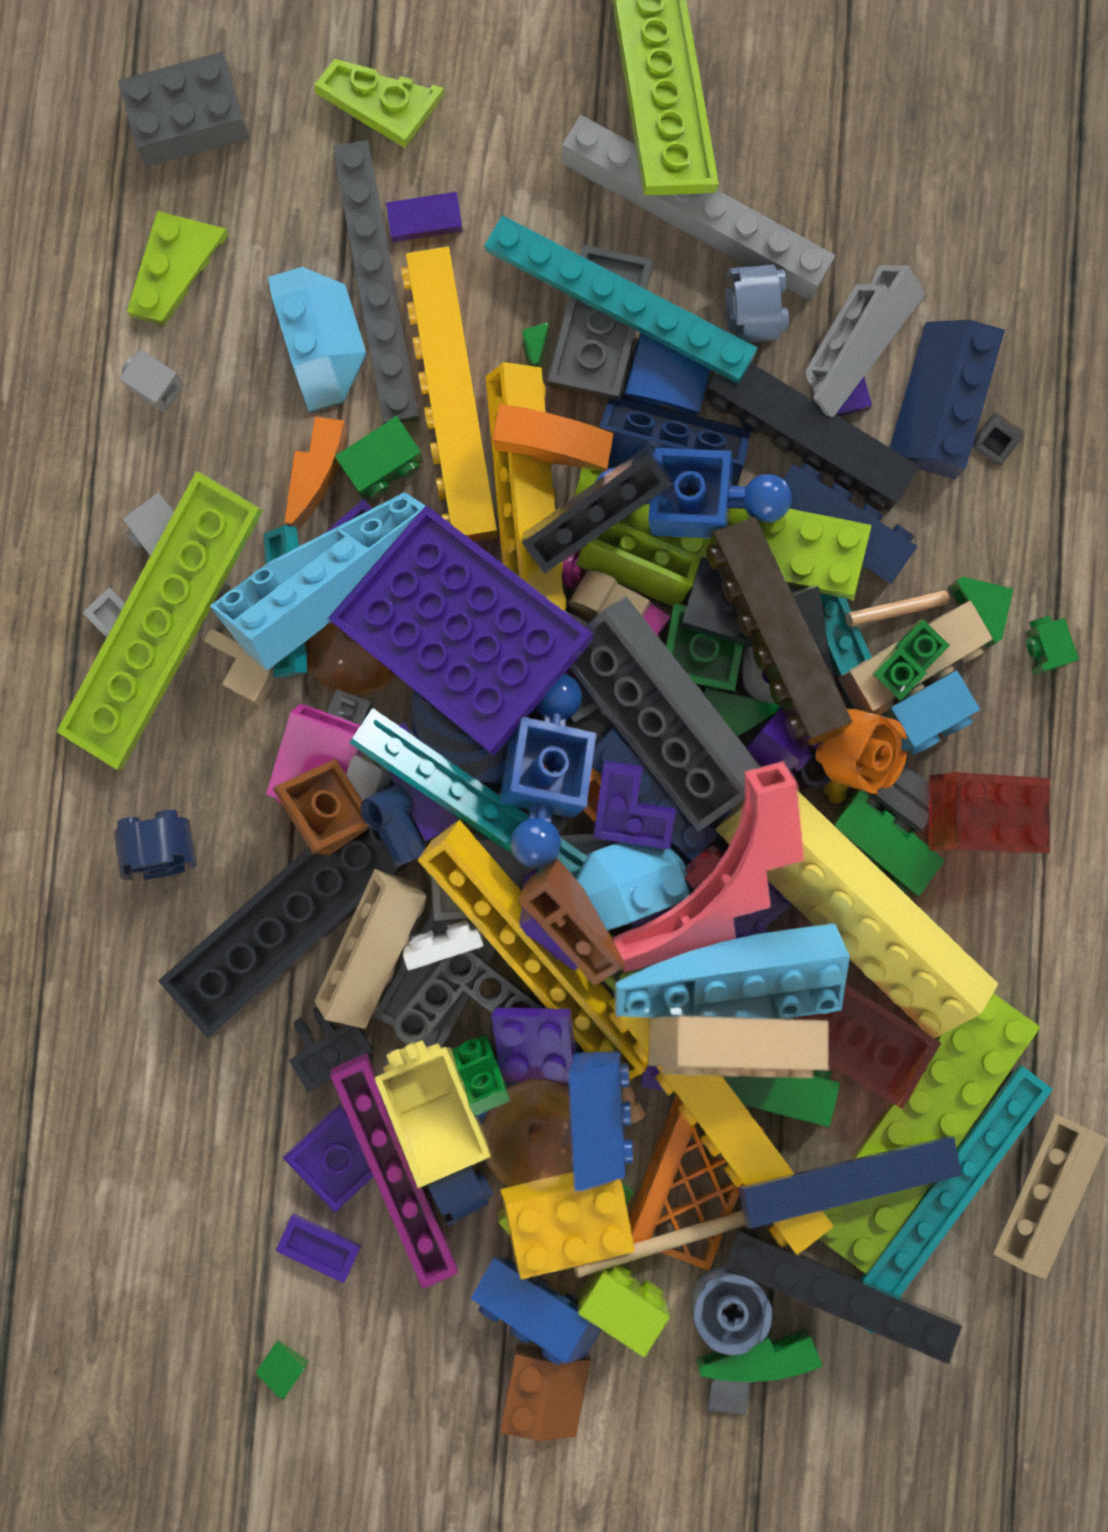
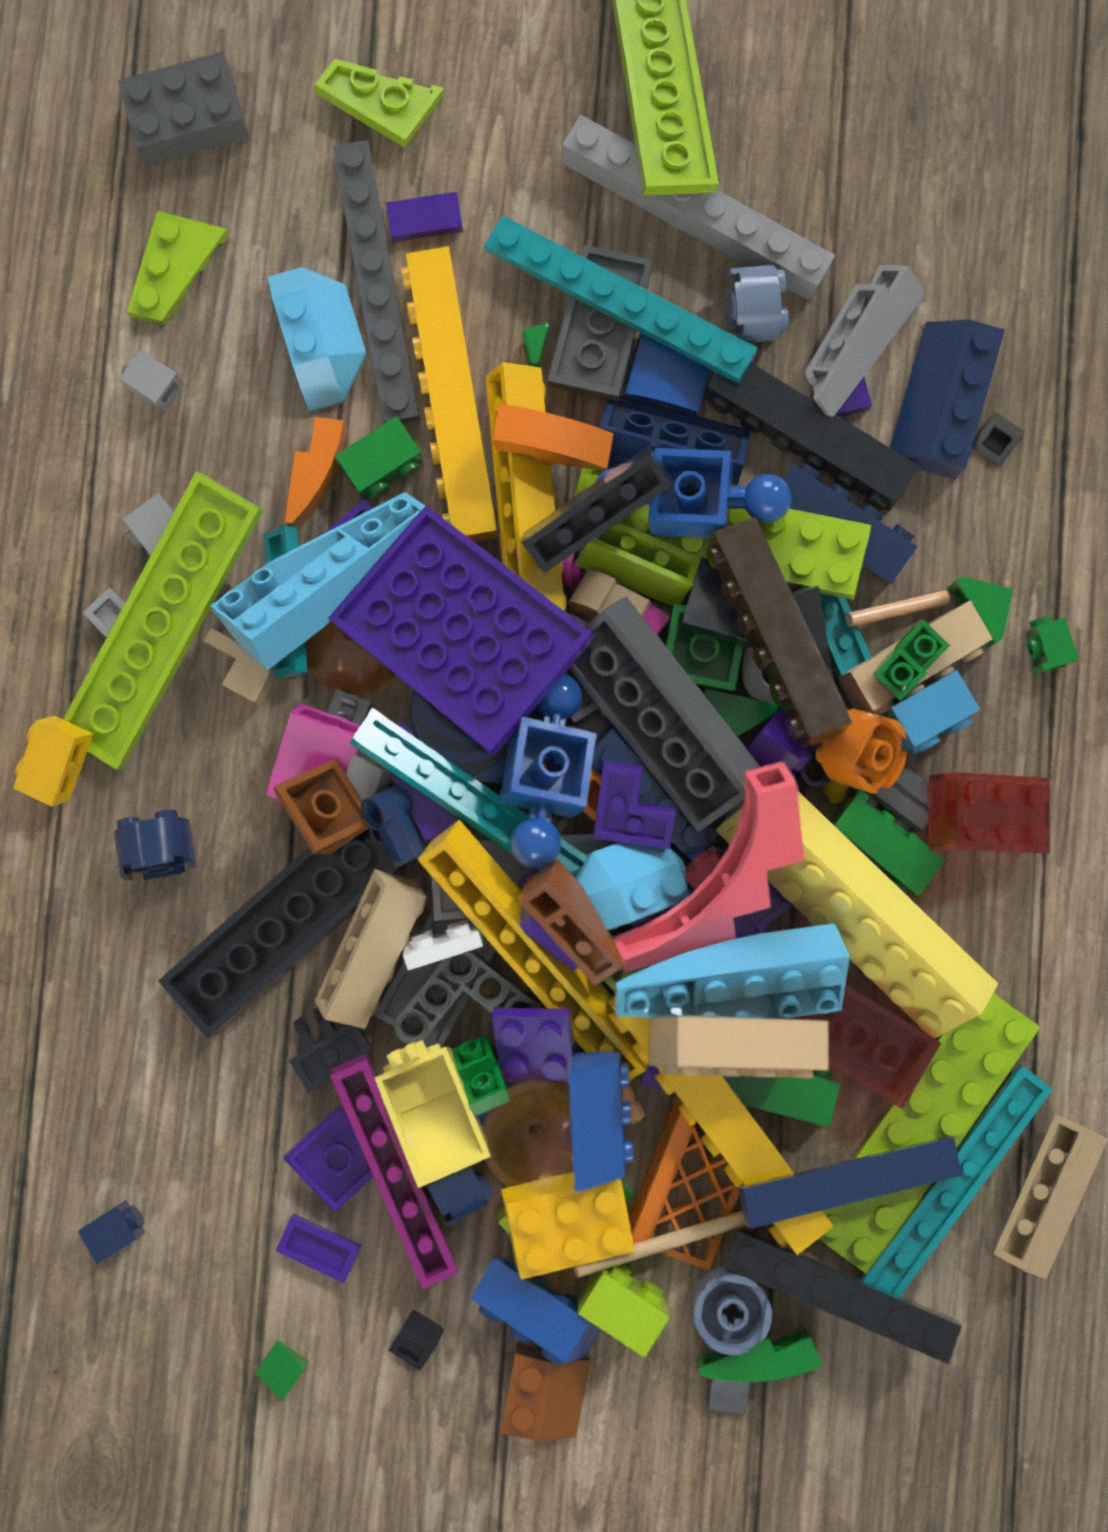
(52, 760): none -> yellow brick
(112, 1231): none -> dark blue brick
(416, 1339): none -> black slope

